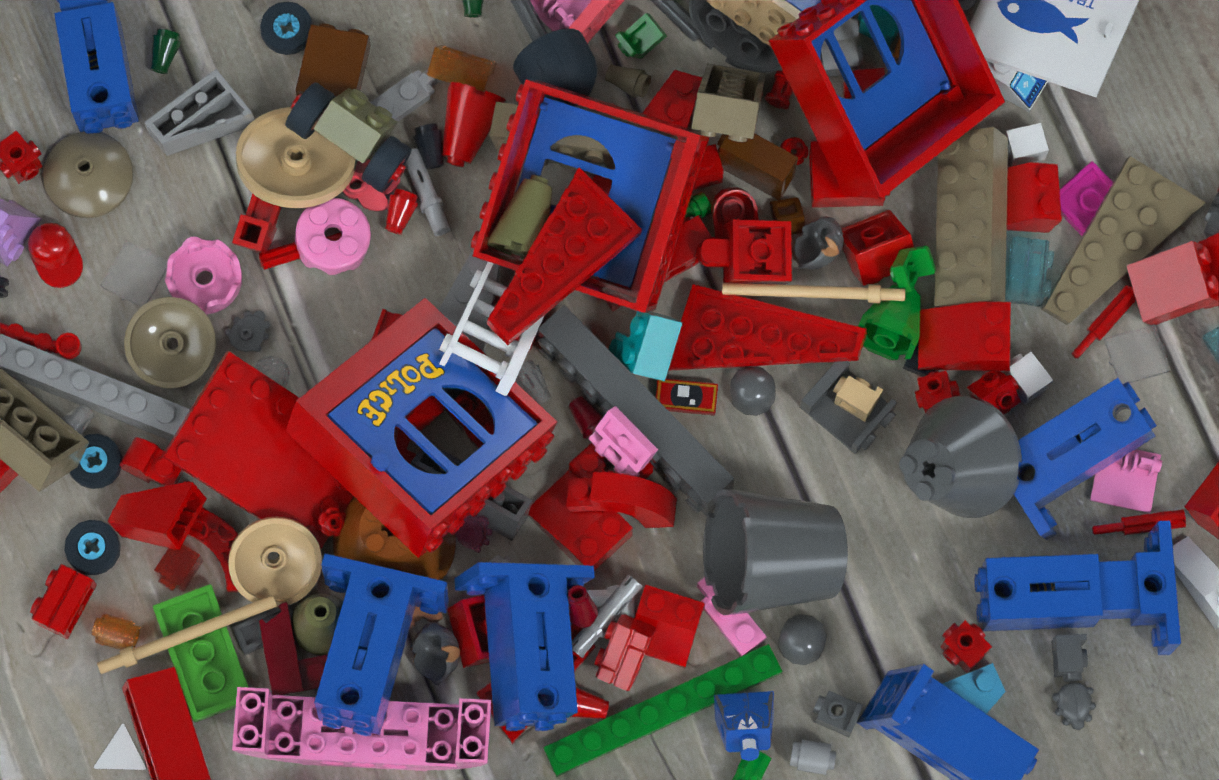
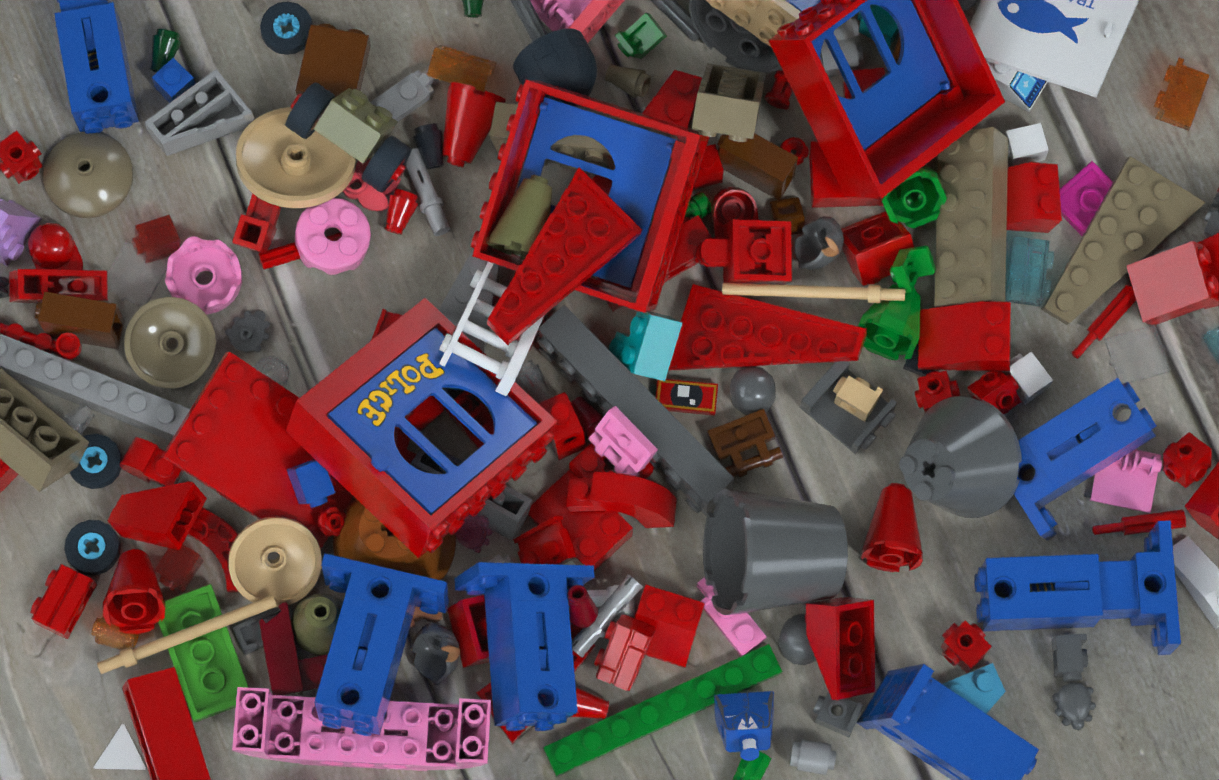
(30, 284): none -> red slope
(90, 320): none -> reddish brown brick
(134, 595): none -> red cone
(156, 239): none -> clear red brick
(172, 80): none -> blue brick
(311, 483): none -> blue brick
(546, 544): none -> red plate
(567, 426): none -> red torso
(741, 435): none -> reddish brown plate
(843, 644): none -> red slope
(893, 532): none -> red cone
(916, 199): none -> green cone
(1182, 95): none -> clear orange bracket
(1187, 460): none -> red brick

